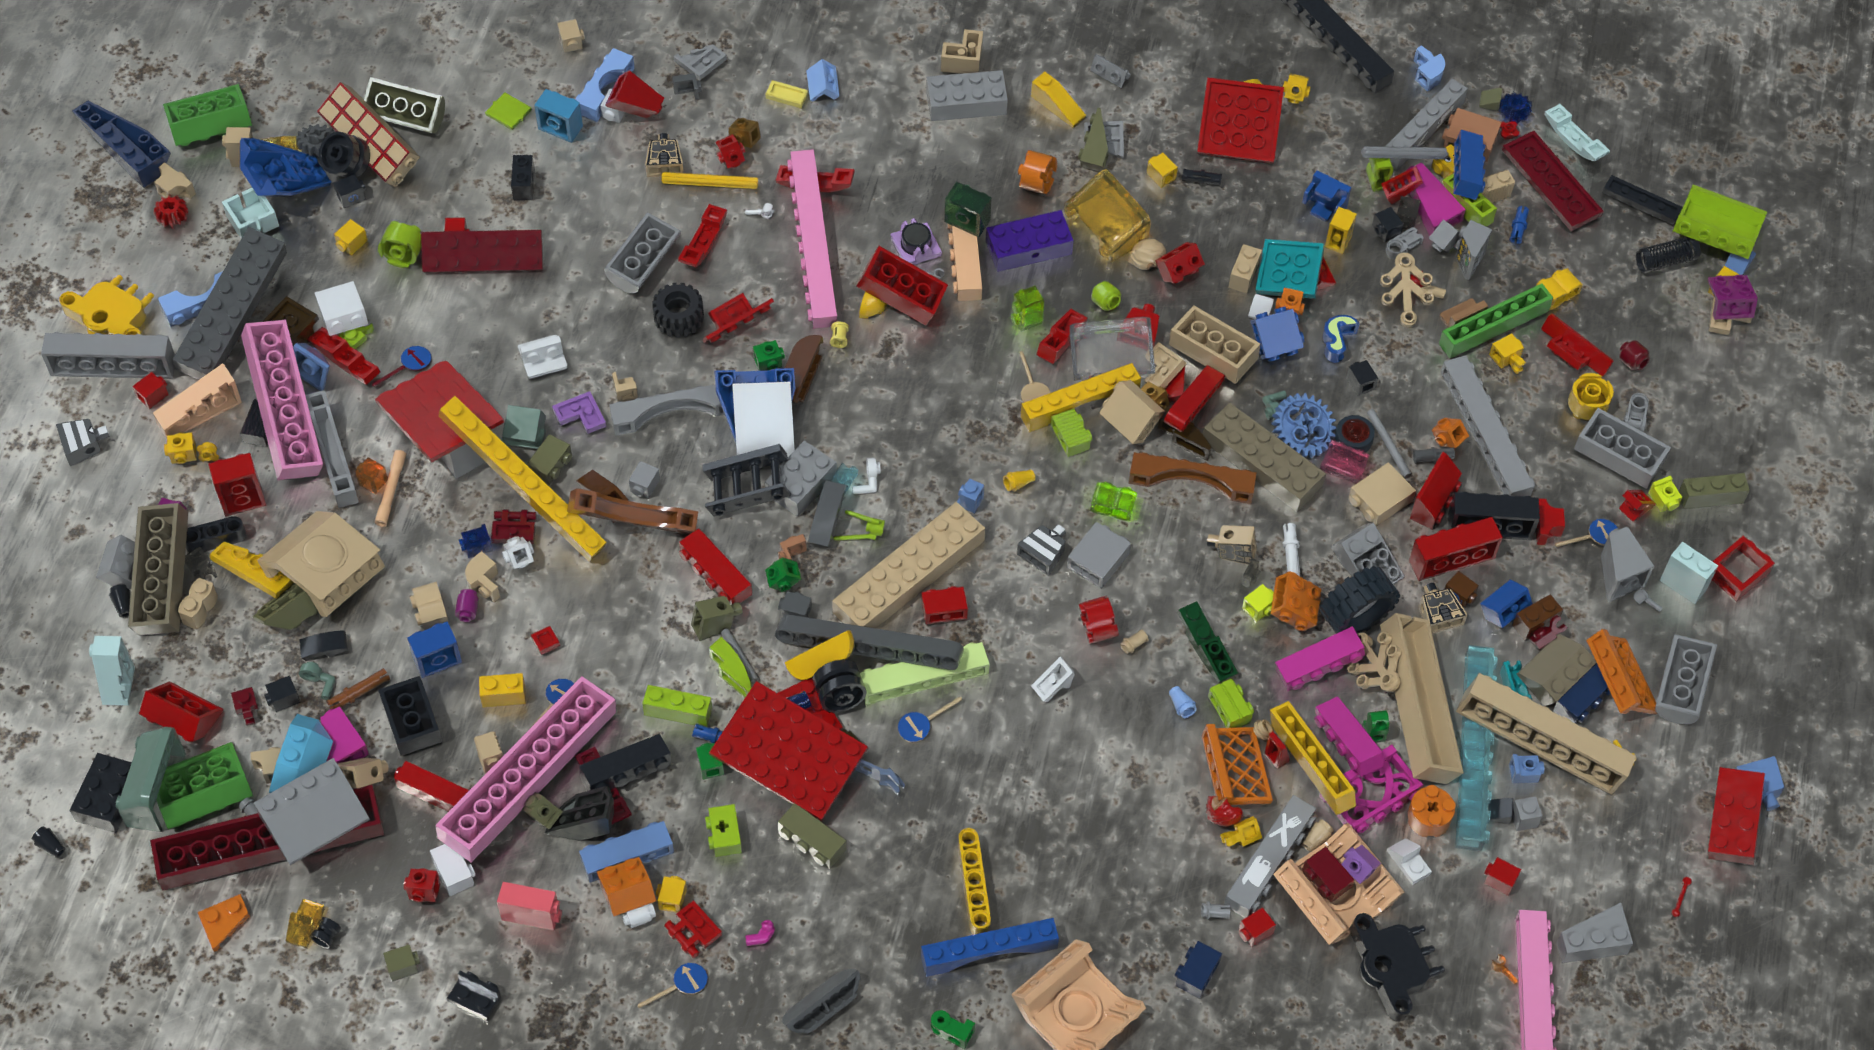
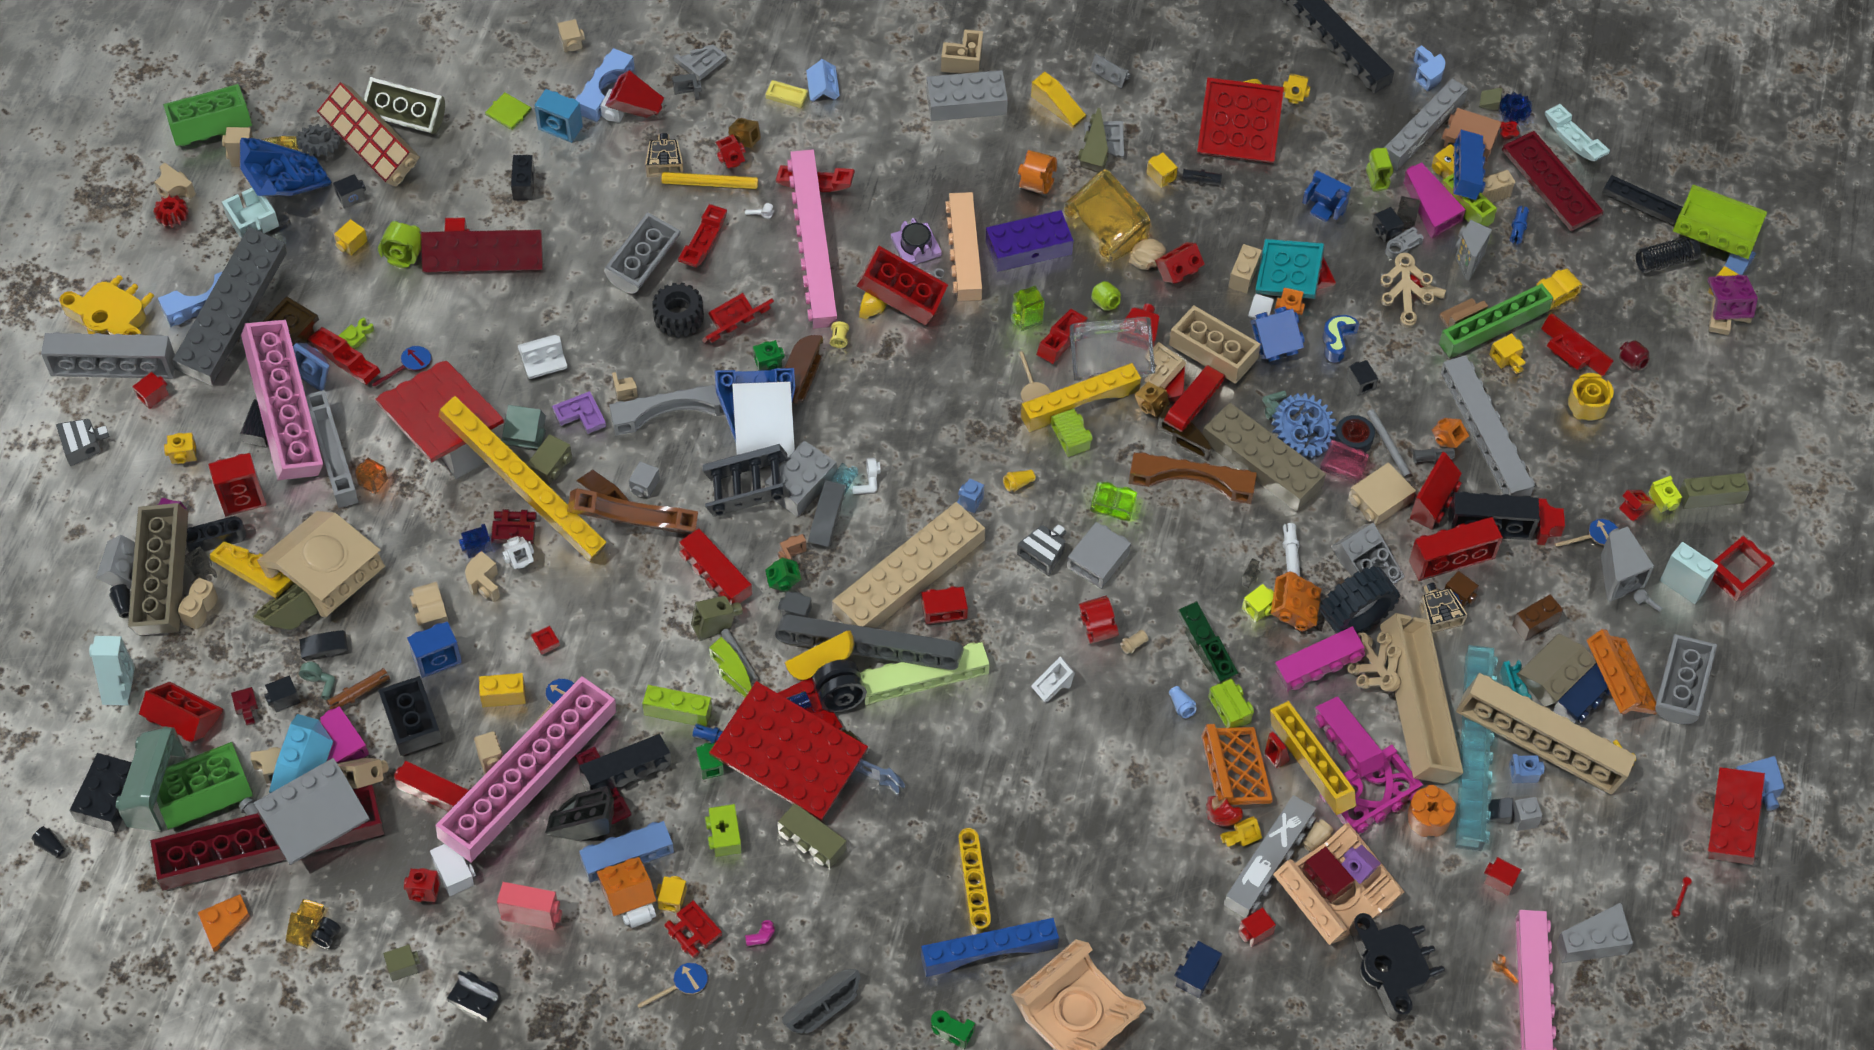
(125, 142): dark blue wedge -> none
(199, 402): light nougat wedge -> none
(207, 452): yellow plate -> none
(341, 308): white brick -> none
(344, 154): black wheel -> none
(395, 469): light nougat piece -> none
(466, 605): magenta brick -> none
(541, 810): olive brick -> none
(874, 526): lime plant -> none
(916, 726): blue piece -> none
(967, 209): clear green brick -> none
(1131, 411): tan brick -> none
(1215, 910): light grey pin -> none
(1235, 543): tan torso -> none
(1262, 729): tan plate -> none
(1340, 230): yellow brick -> none
(1377, 724): green leg -> none
(1394, 182): red slope -> none
(1404, 152): light grey axle -> none
(1409, 861): white slope -> none
(1444, 237): light grey brick -> none
(1505, 603): blue brick -> none
(1545, 635): plate -> none
(1622, 448): light grey brick -> none
(1636, 415): light grey piece -> none

